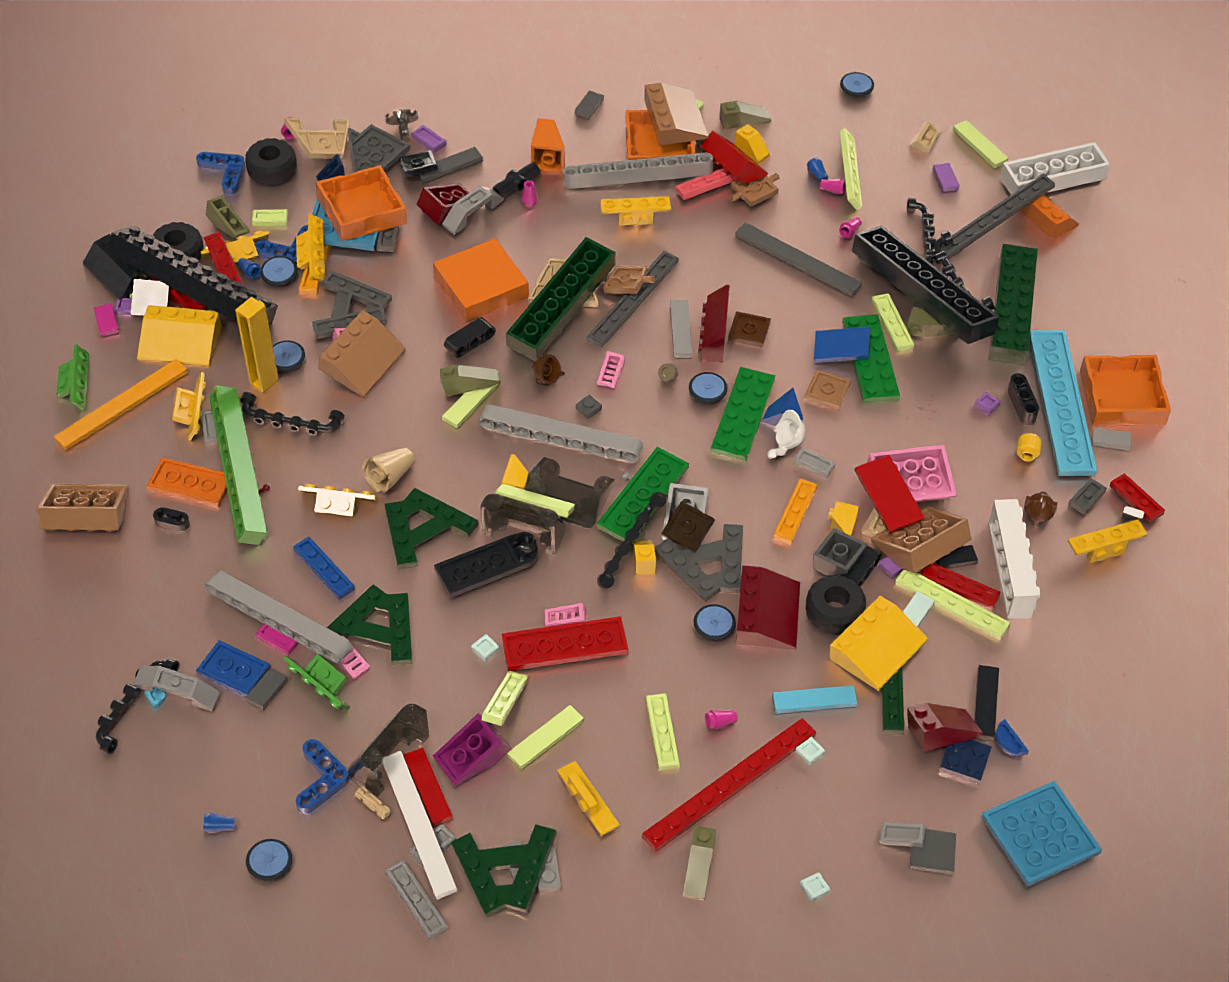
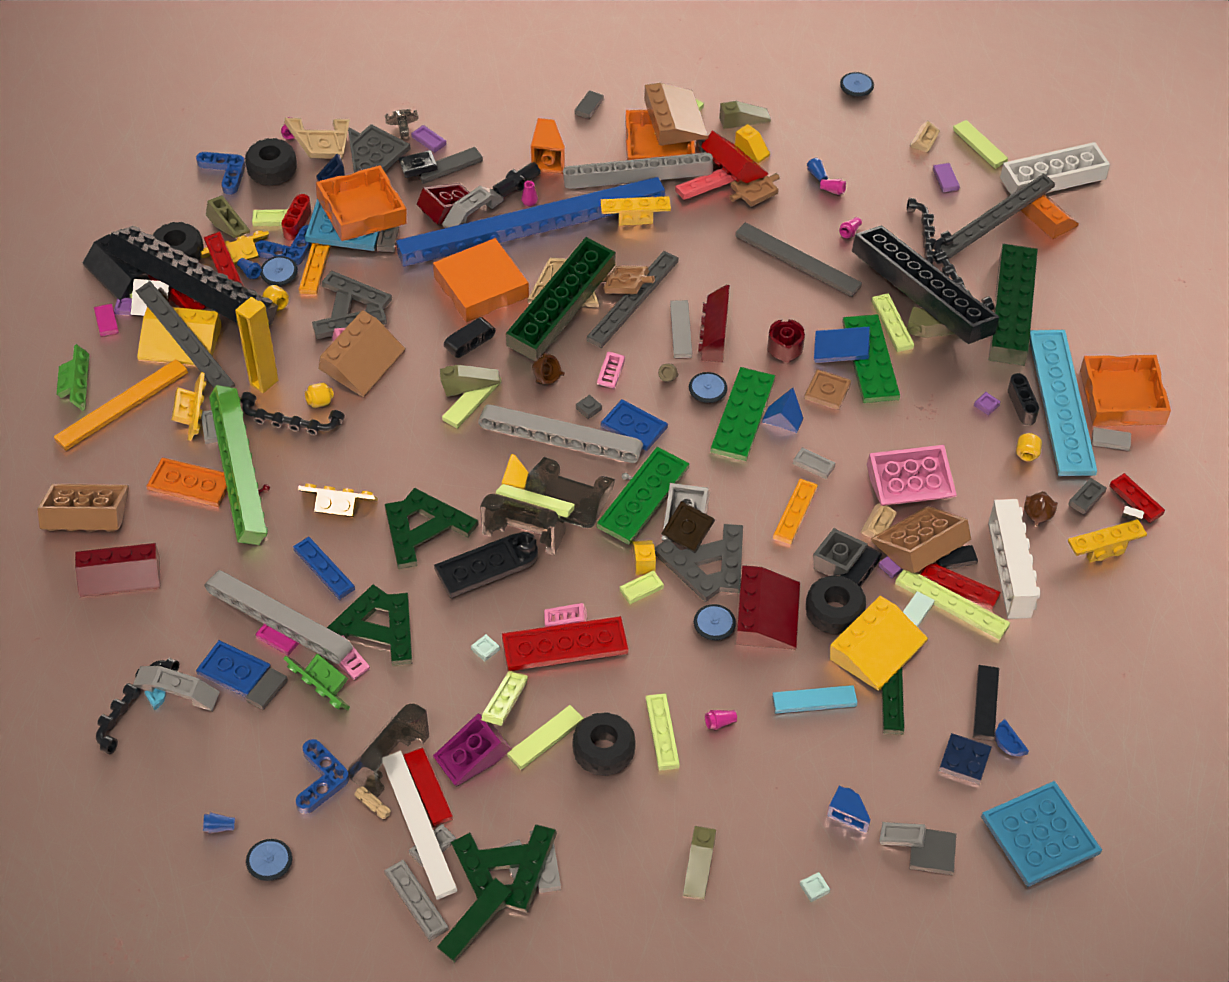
(117, 570): none -> slope
(171, 519): black beam -> none
(183, 336): none -> dark grey tile
(277, 296): none -> yellow head
(288, 355): medium blue wheel -> none
(296, 216): none -> red beam
(311, 248): yellow bracket -> none
(319, 395): none -> yellow head
(387, 468): tan cone -> none
(474, 920): none -> dark green tile
(520, 223): none -> blue brick
(588, 798): yellow bracket -> none
(603, 727): none -> black tyre
(606, 579): black bar -> none
(635, 423): none -> blue tile
(641, 587): none -> yellowish green tile
(727, 785): red plate -> none
(749, 329): reddish brown tile -> none
(786, 340): none -> dark red brick
(789, 434): white piece -> none
(810, 751): light aqua tile -> none
(843, 517): yellow slope -> none
(849, 809): none -> blue slope
(851, 169): yellowish green tile -> none
(889, 494): red tile -> none
(940, 725): dark red slope -> none

